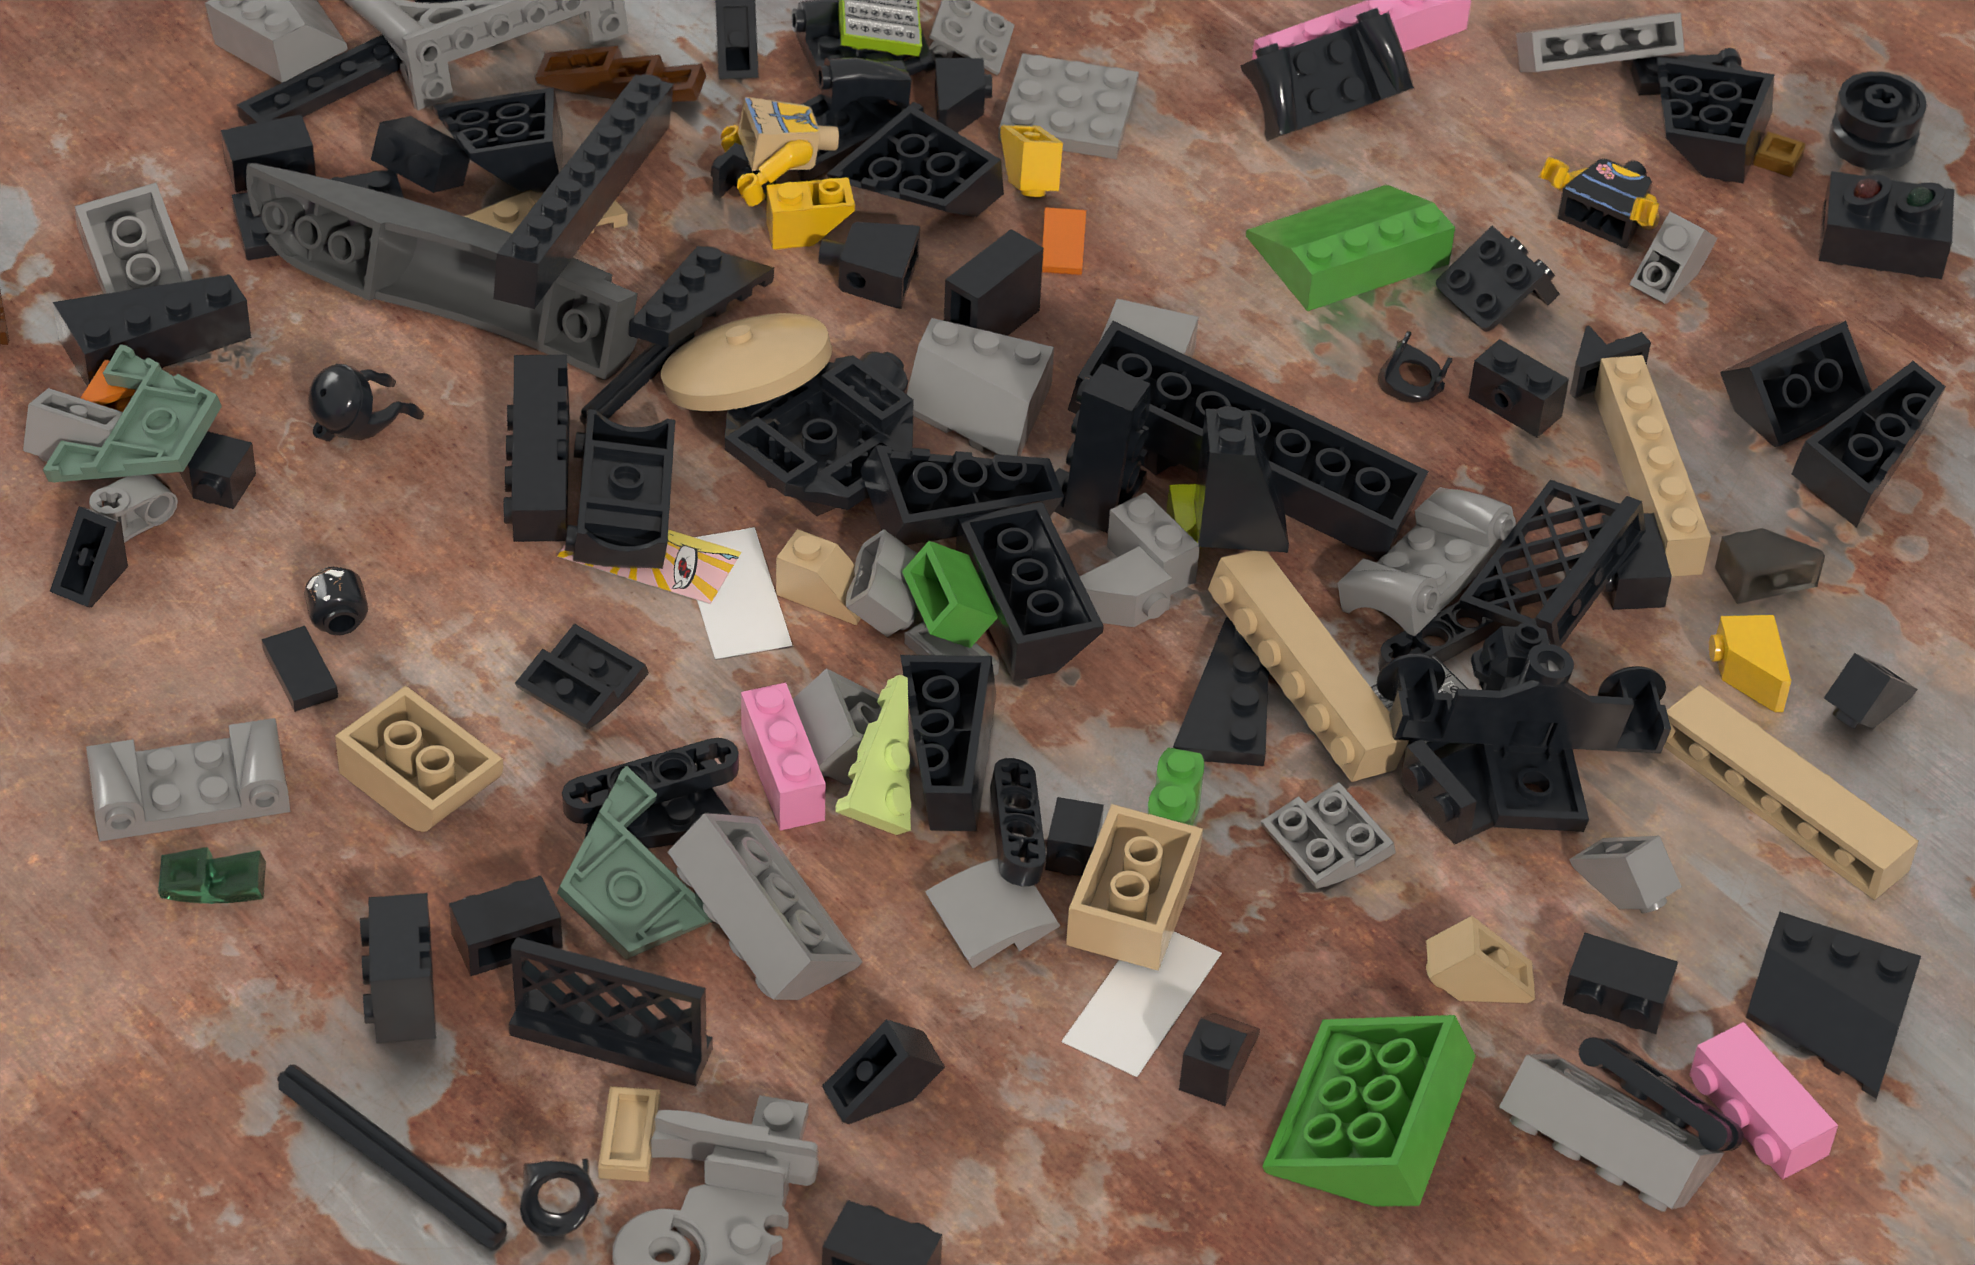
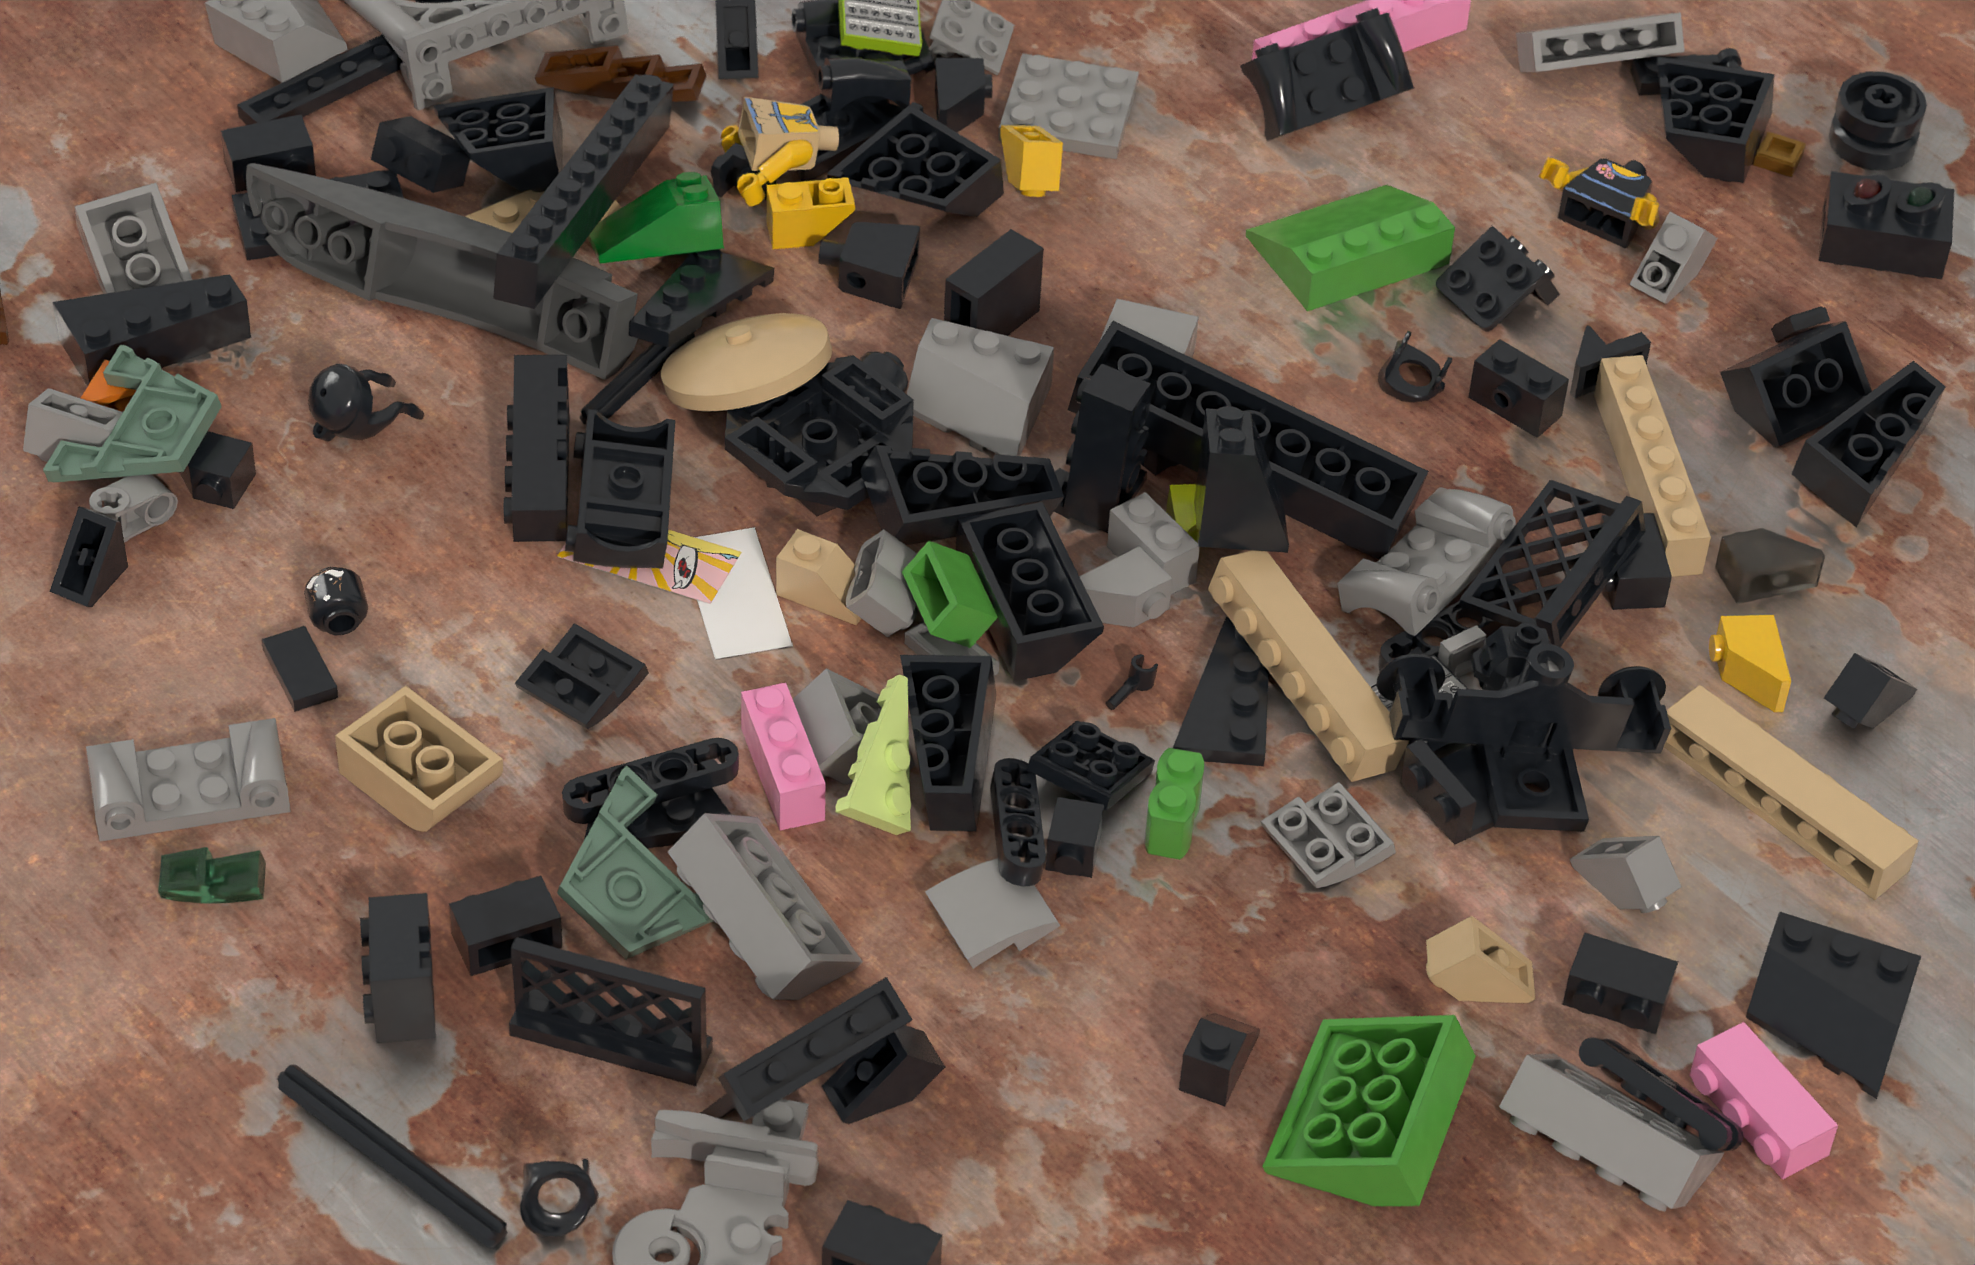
(628, 1134): tan tile -> none
(665, 221): none -> green slope
(810, 1051): none -> black fence
(1063, 240): orange slope -> none
(1091, 764): none -> black tile
(1134, 887): tan brick -> none
(1138, 679): none -> black hand
(1140, 1005): white sticker -> none
(1458, 650): none -> light grey tile
(1800, 323): none -> black tile

